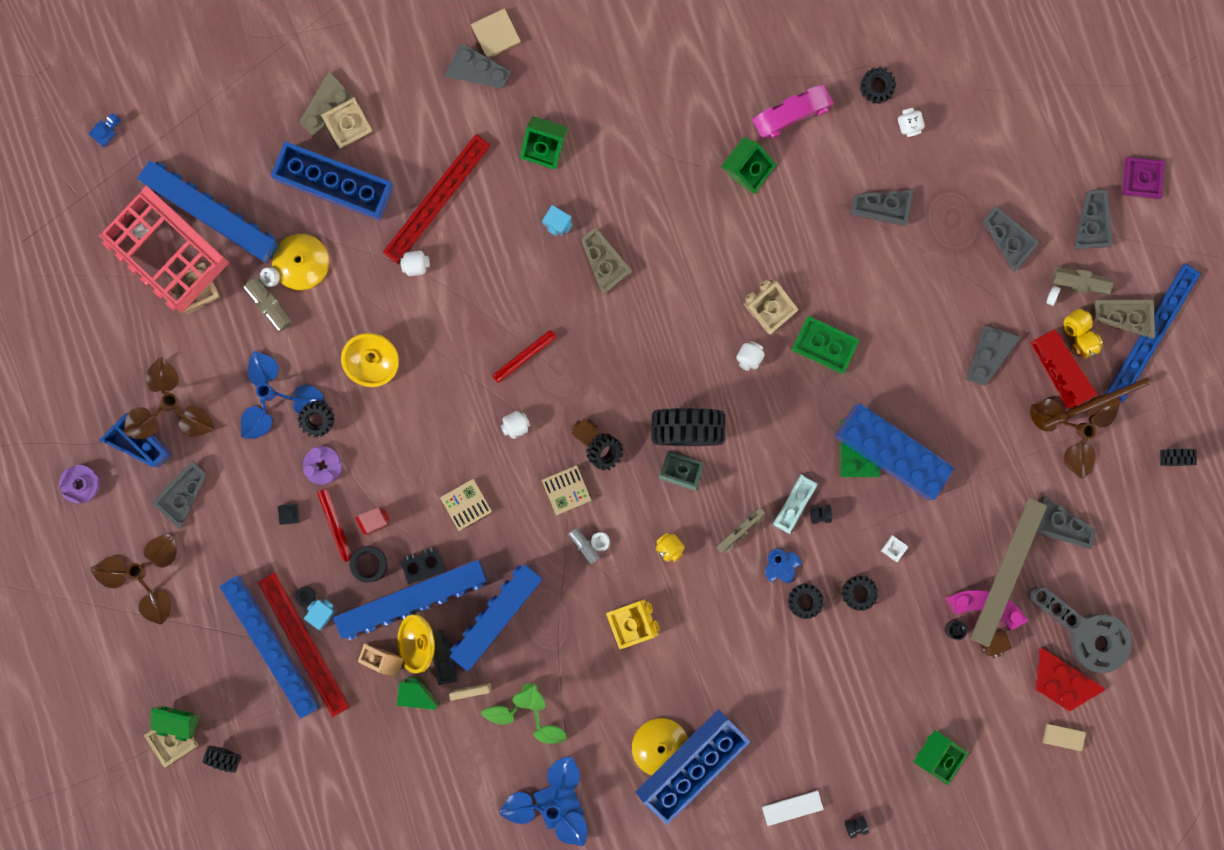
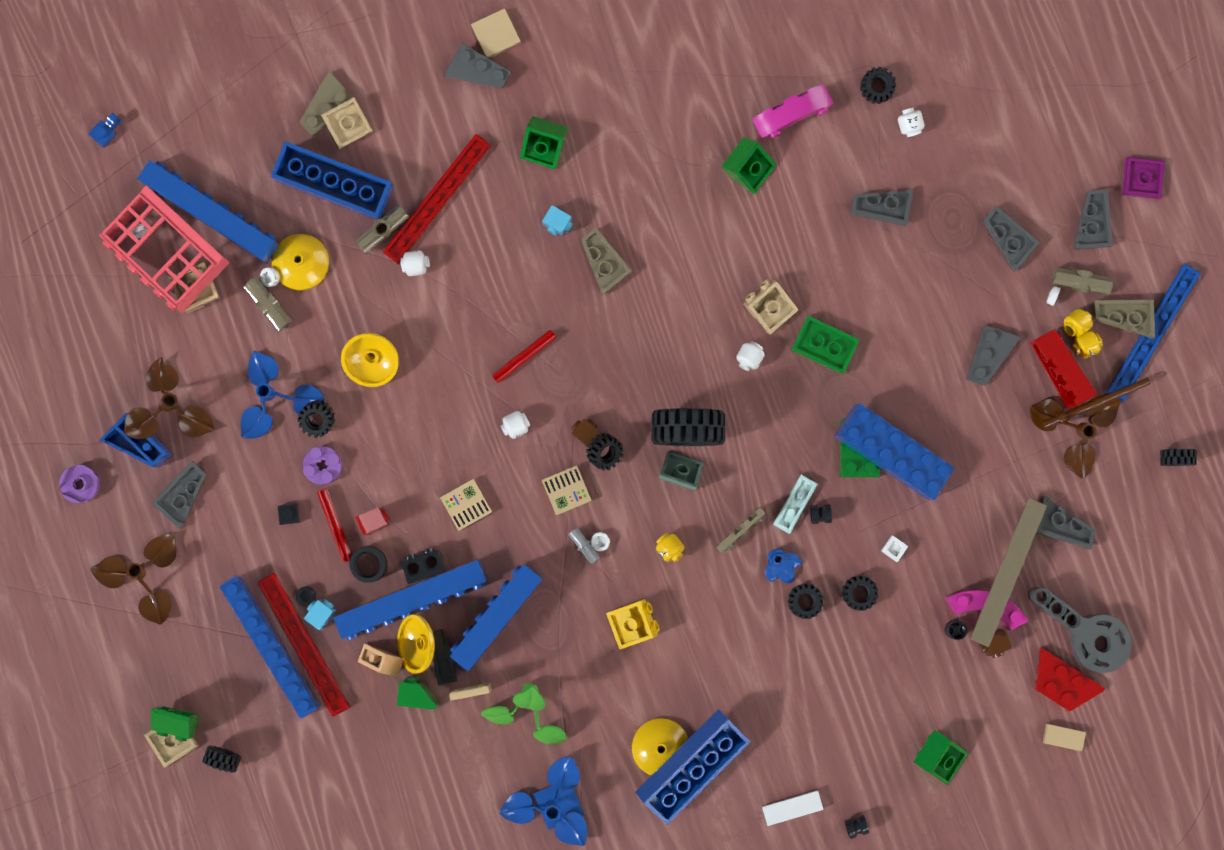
(372, 238): none -> dark tan piece

